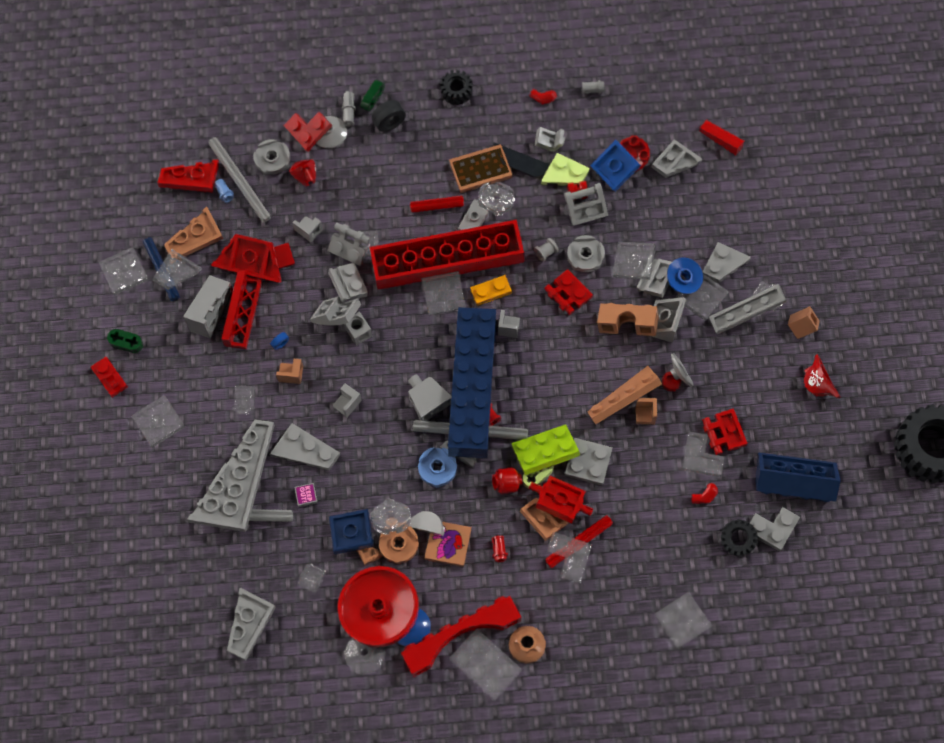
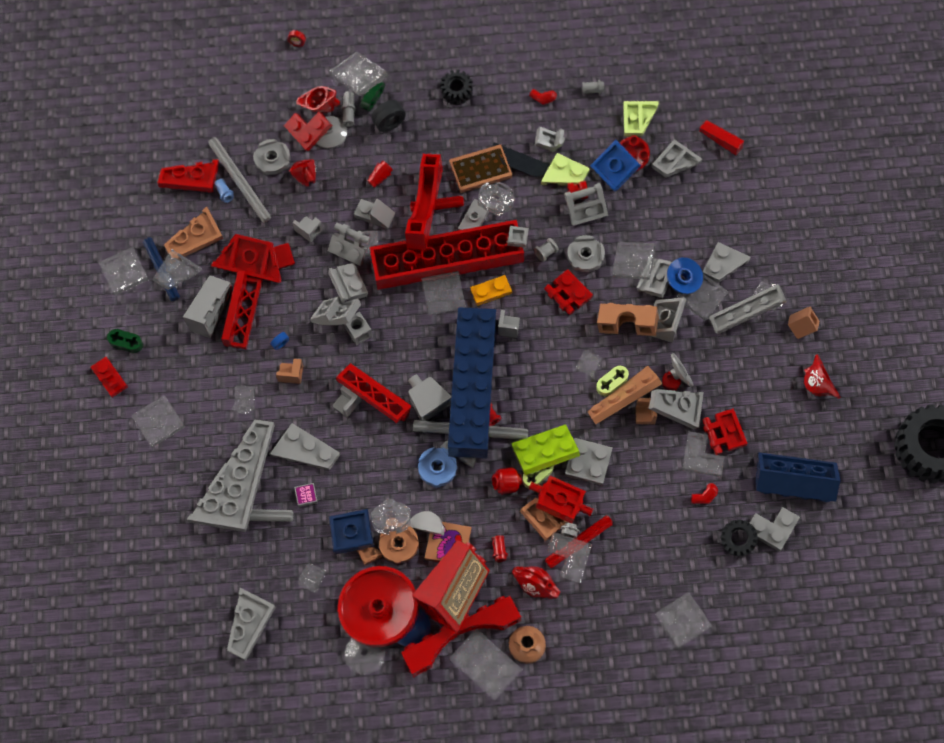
(296, 38): none -> red tile
(319, 99): none -> red hat
(358, 73): none -> clear plate
(374, 213): none -> light grey slope
(374, 393): none -> red fence
(379, 174): none -> red cone
(420, 222): none -> red arch
(452, 586): none -> slope
(518, 236): none -> light grey tile
(536, 582): none -> red hat
(569, 530): none -> light grey plate
(589, 363): none -> clear slope
(609, 377): none -> yellowish green beam
(638, 116): none -> yellowish green wing
(678, 406): none -> light grey wing

